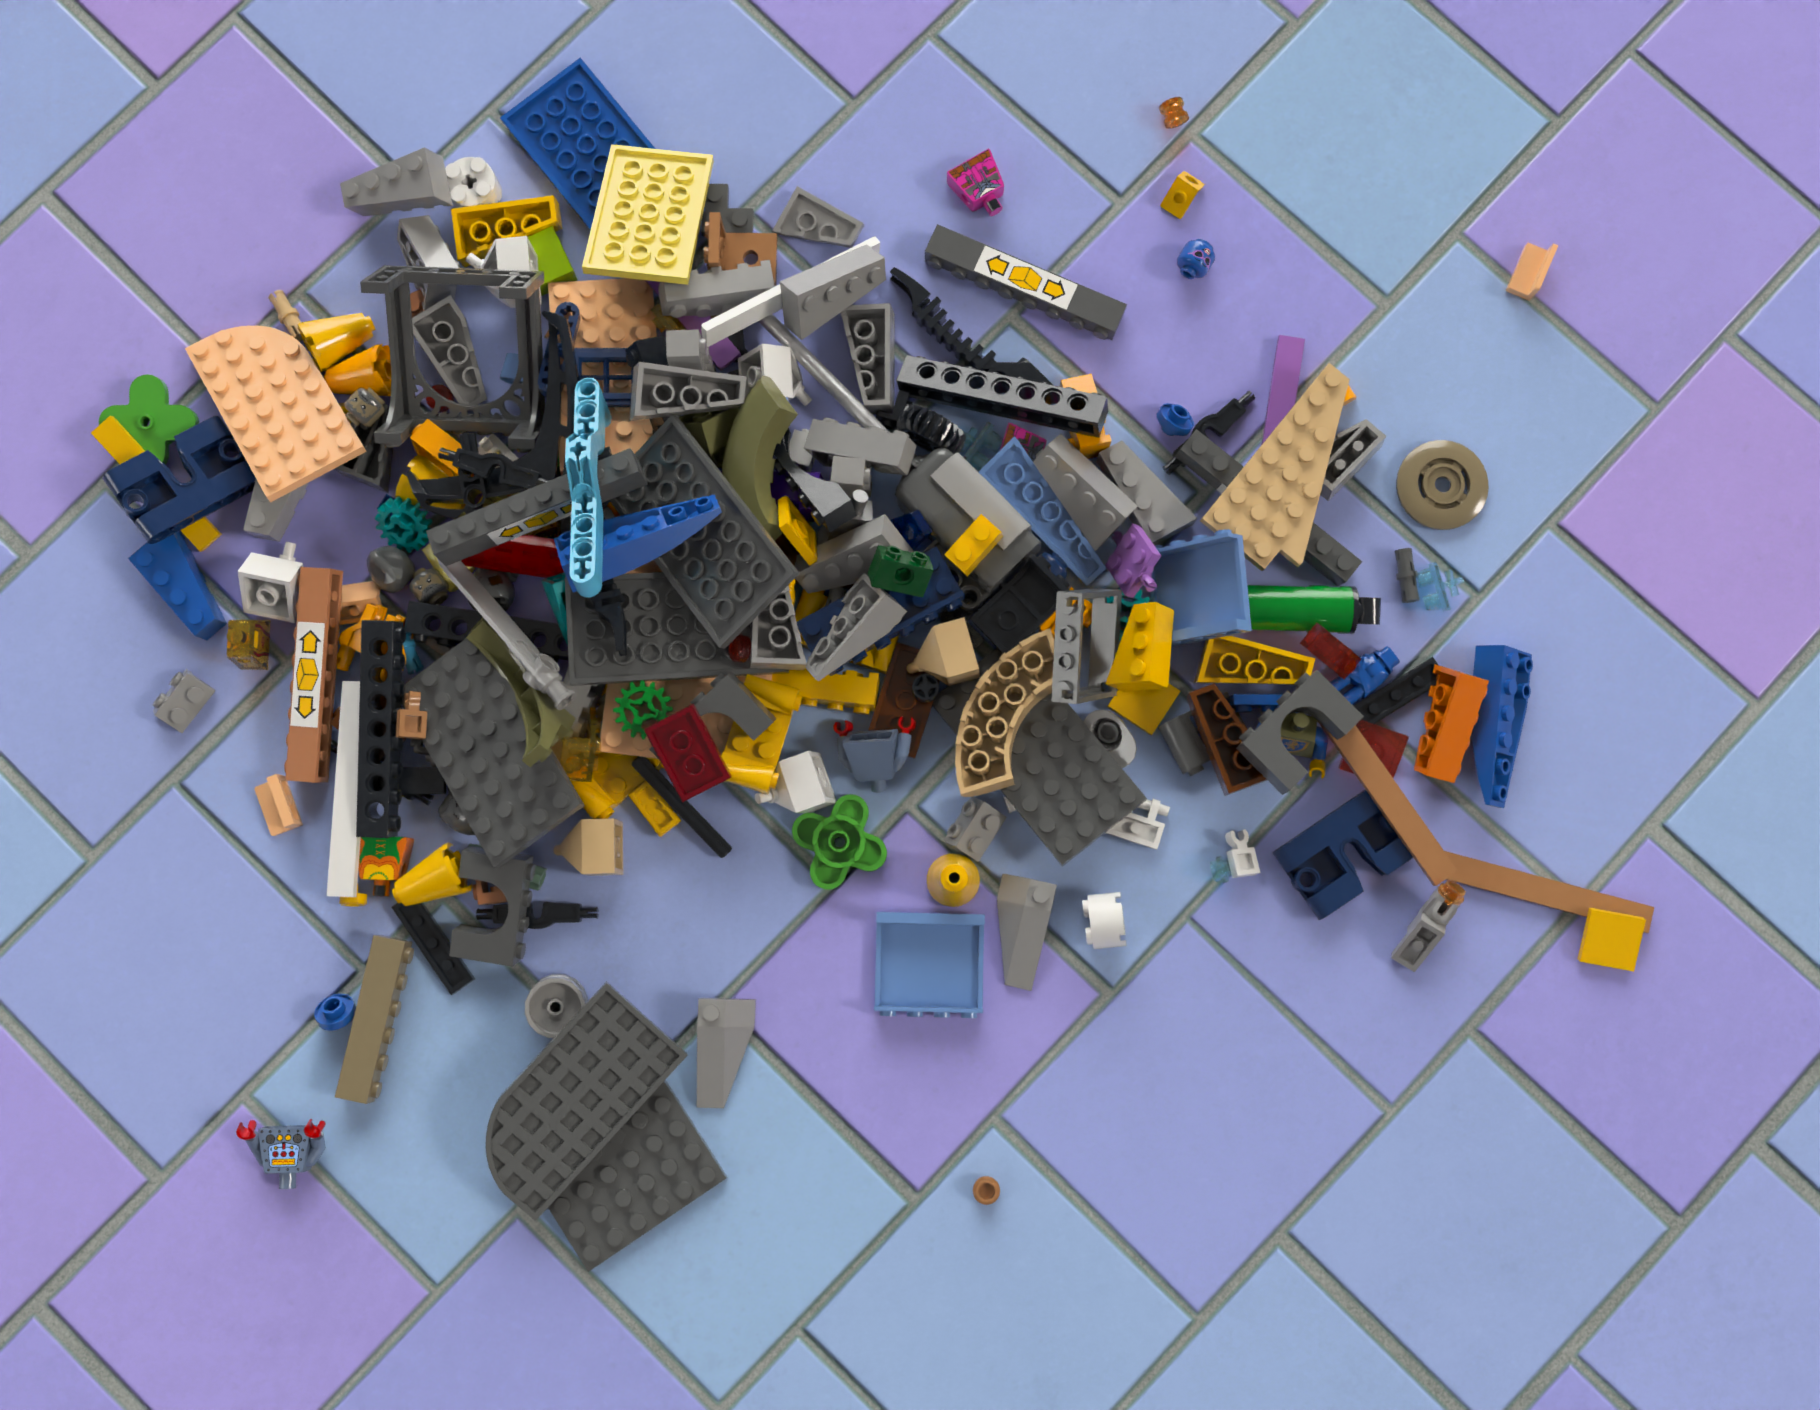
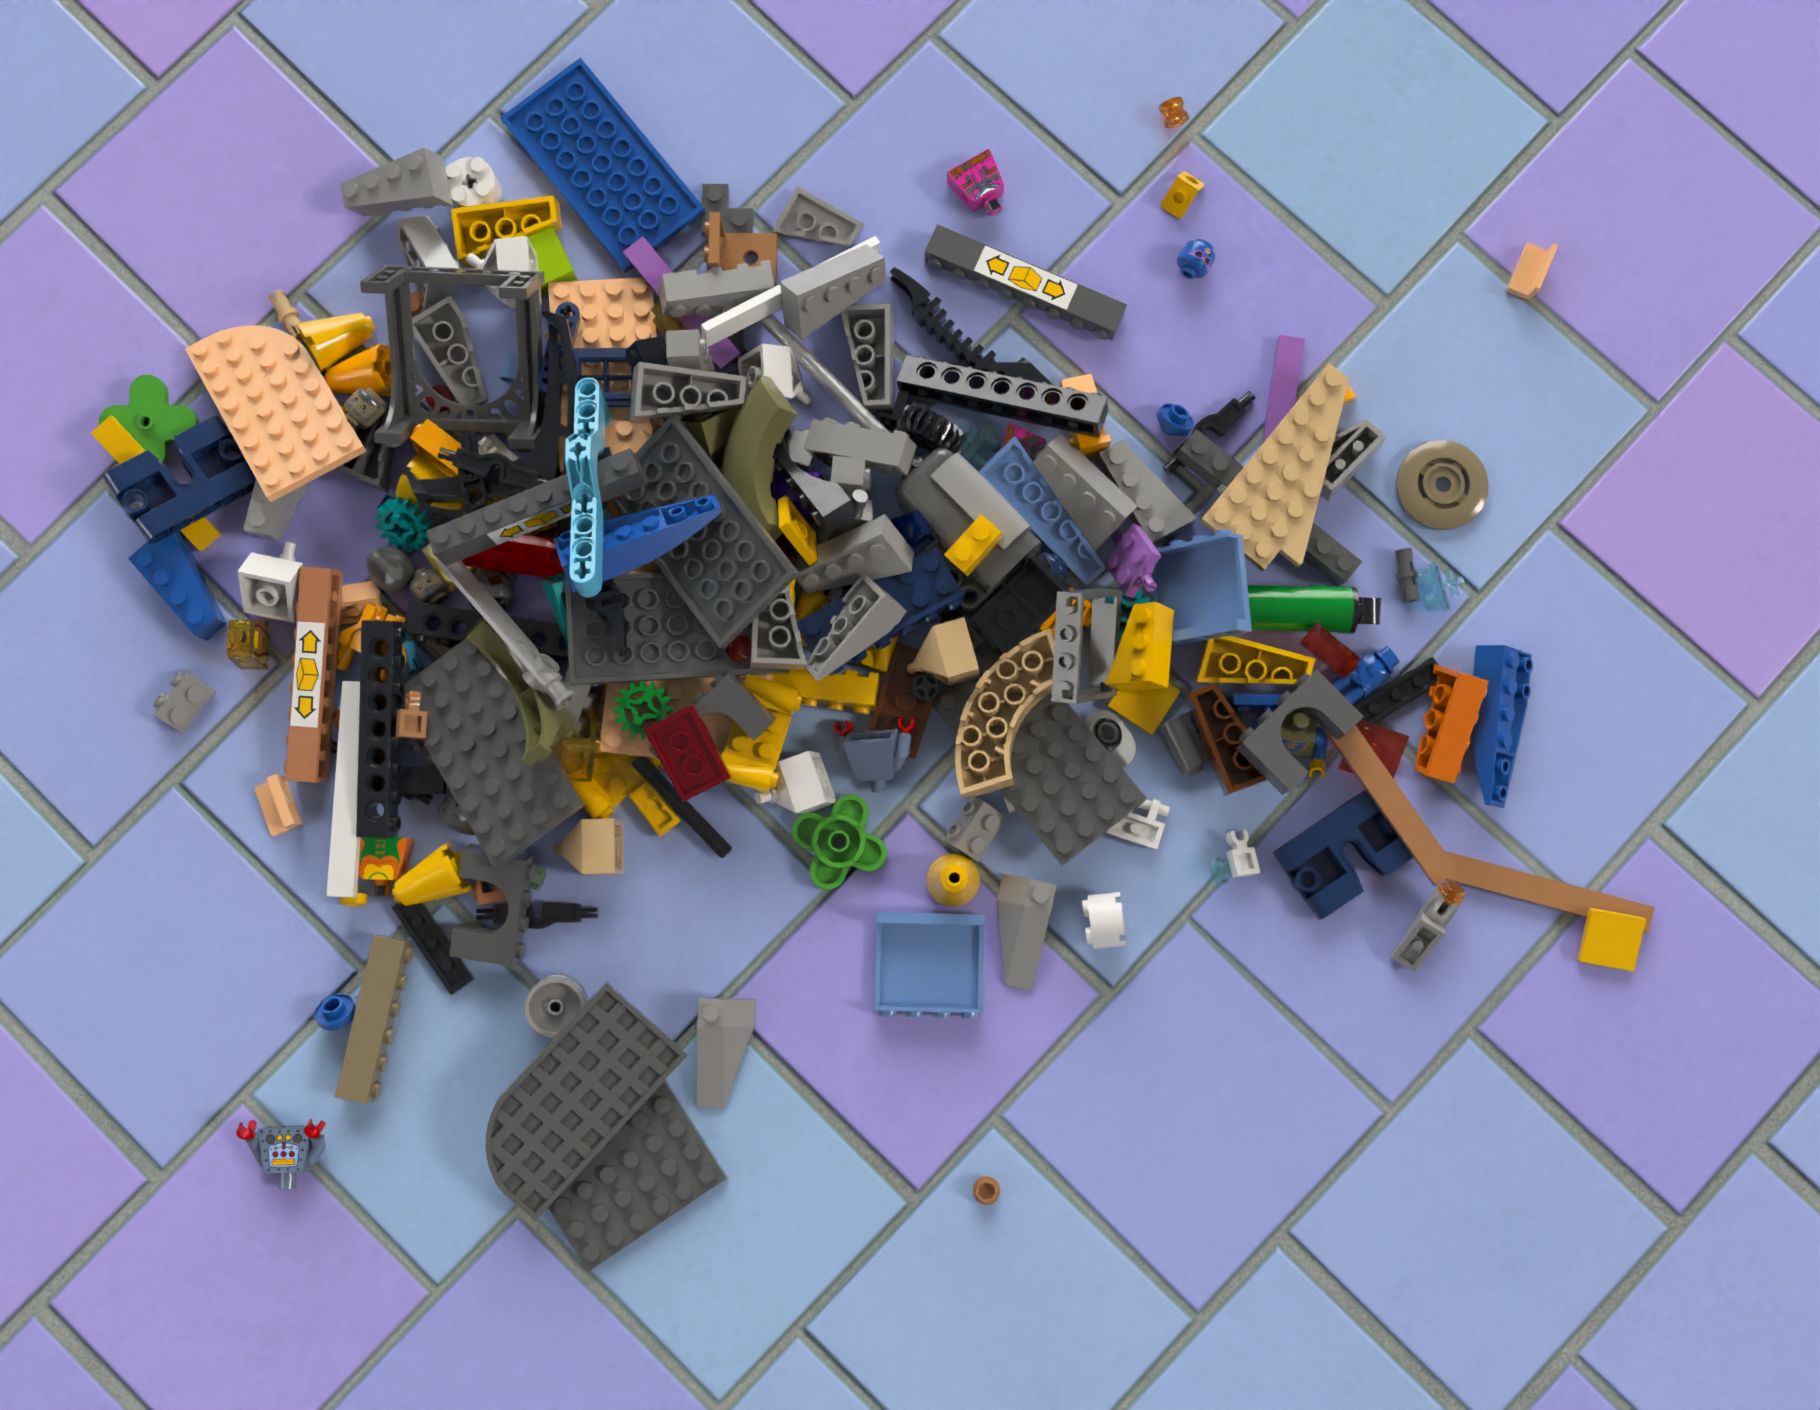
(648, 214): light yellow plate -> none
(911, 580): dark green brick -> none

